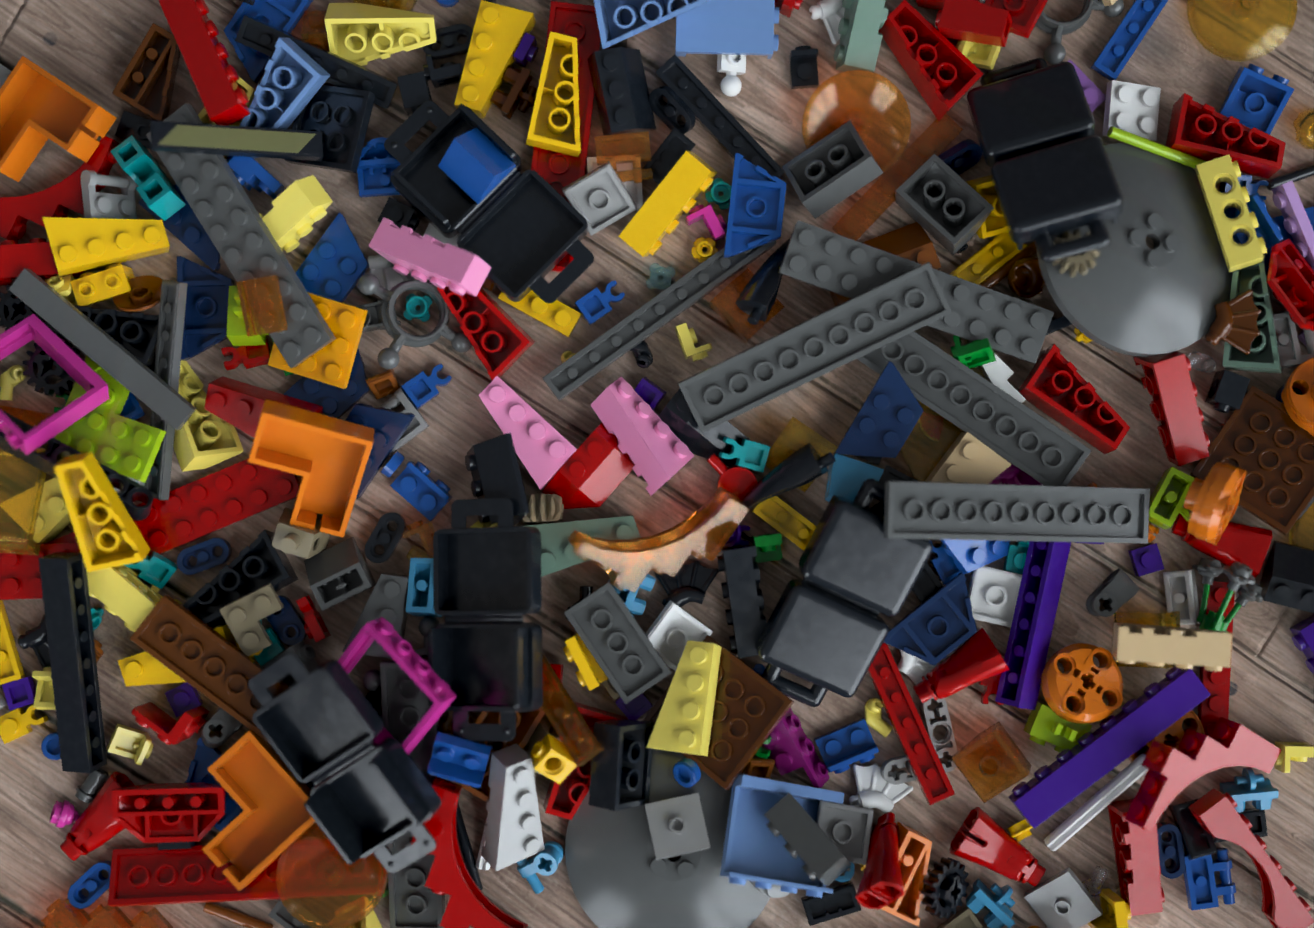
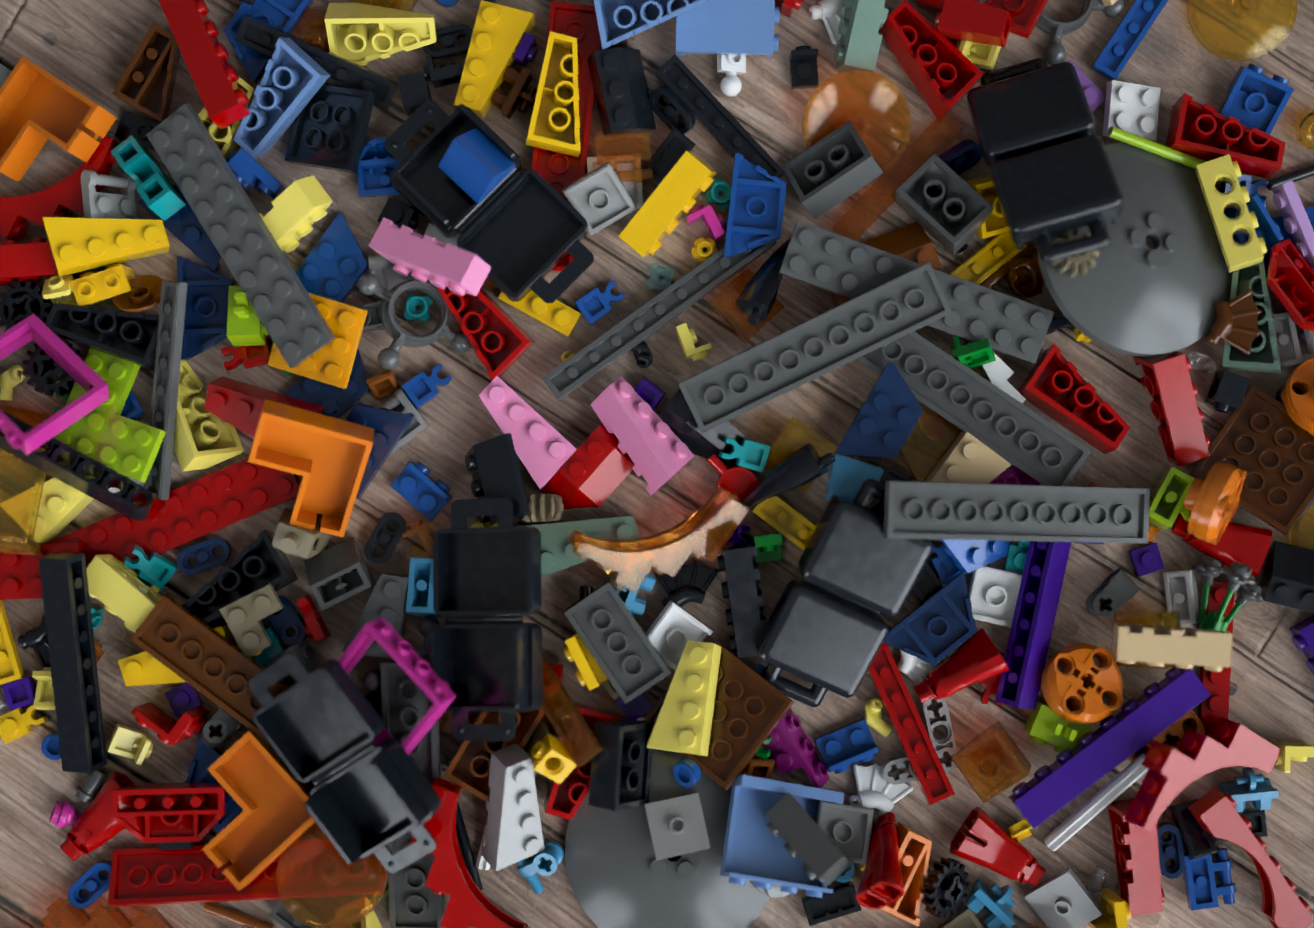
(98, 515): yellow wedge -> none
(102, 349): dark grey tile -> none
(236, 141): tile -> none
(262, 305): clear orange plate -> none
(392, 464): blue tile -> none
(459, 760): blue bracket -> none

